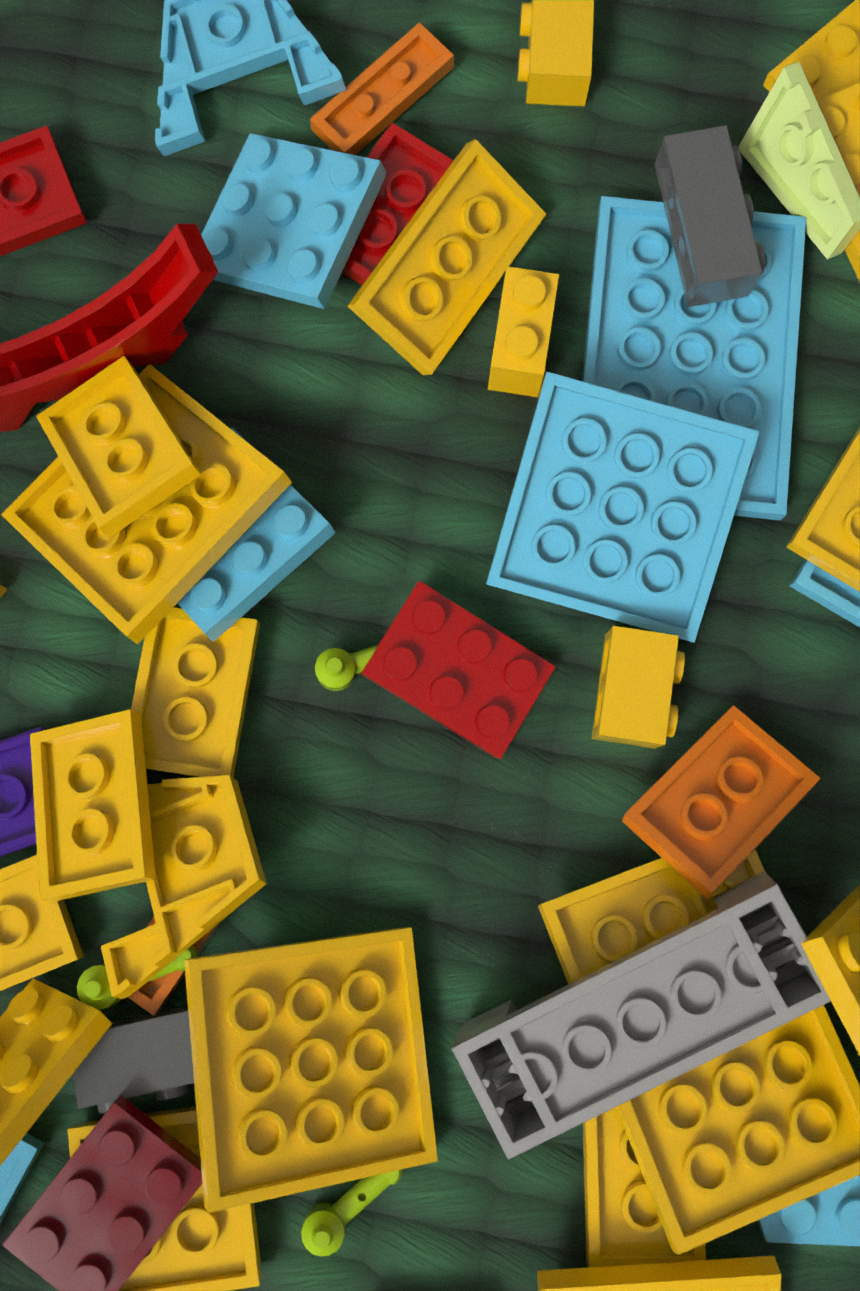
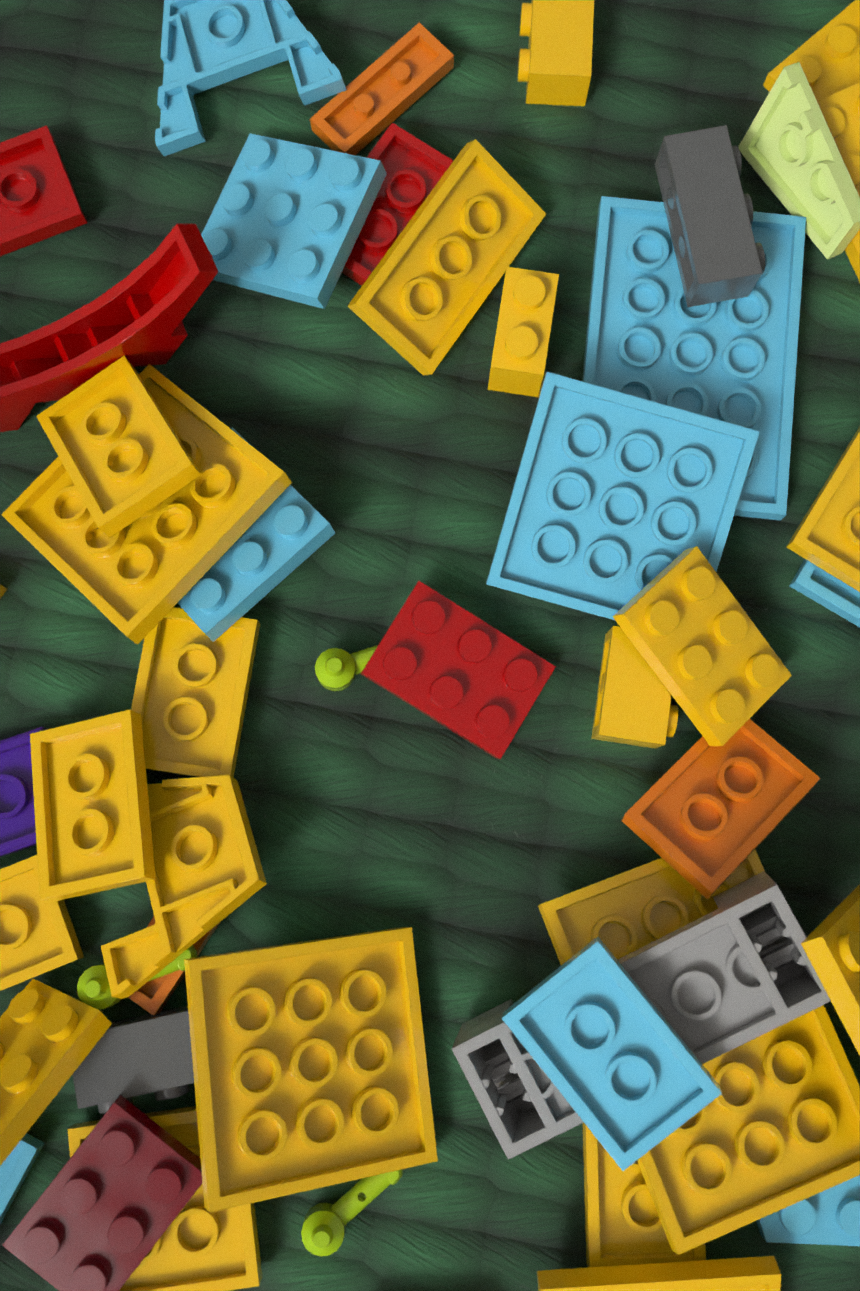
(611, 1053): none -> medium azure plate
(703, 646): none -> yellow plate

